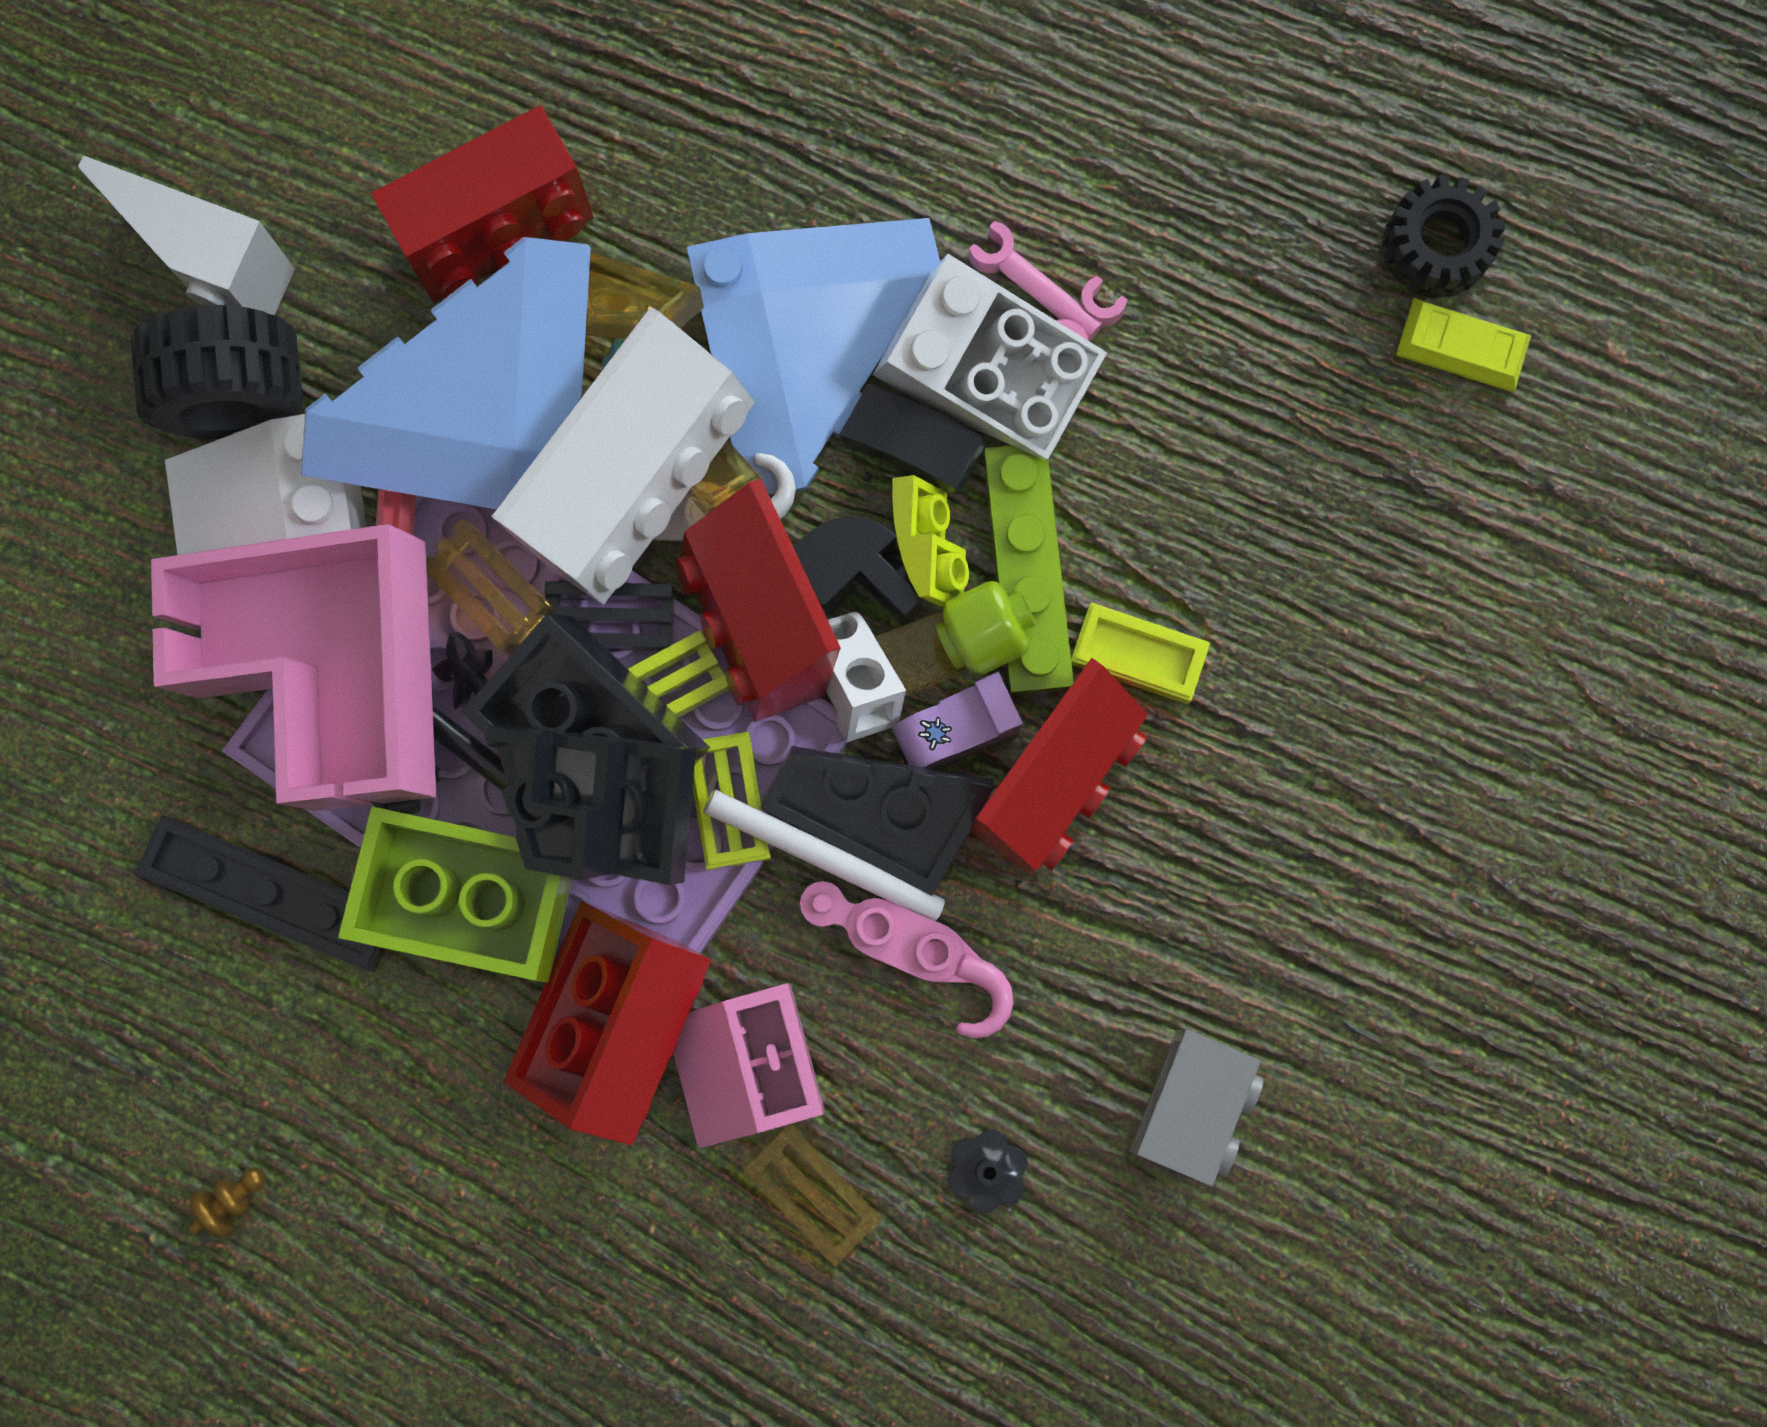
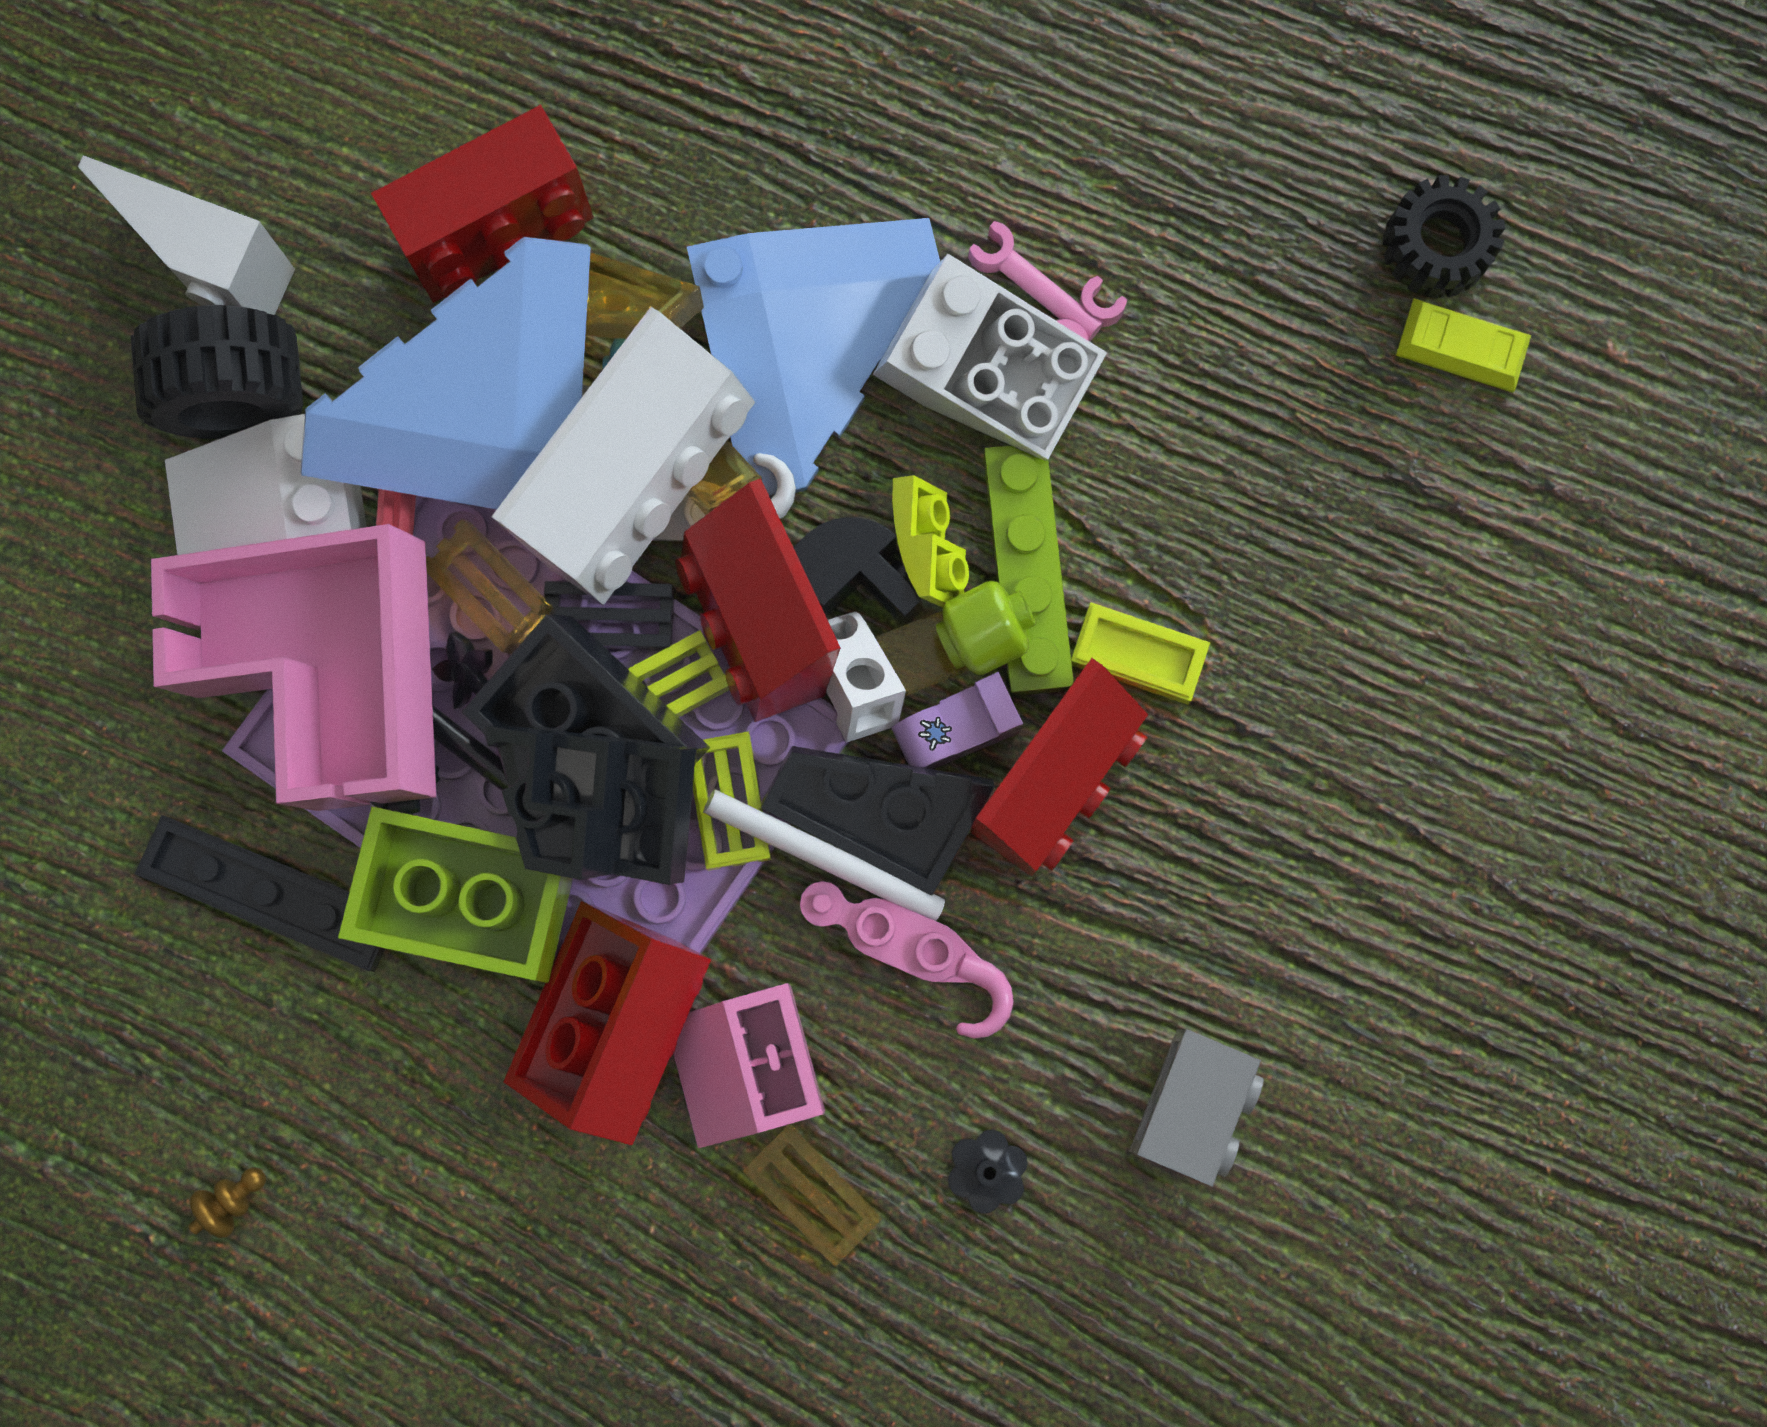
(914, 438): black slope -> none

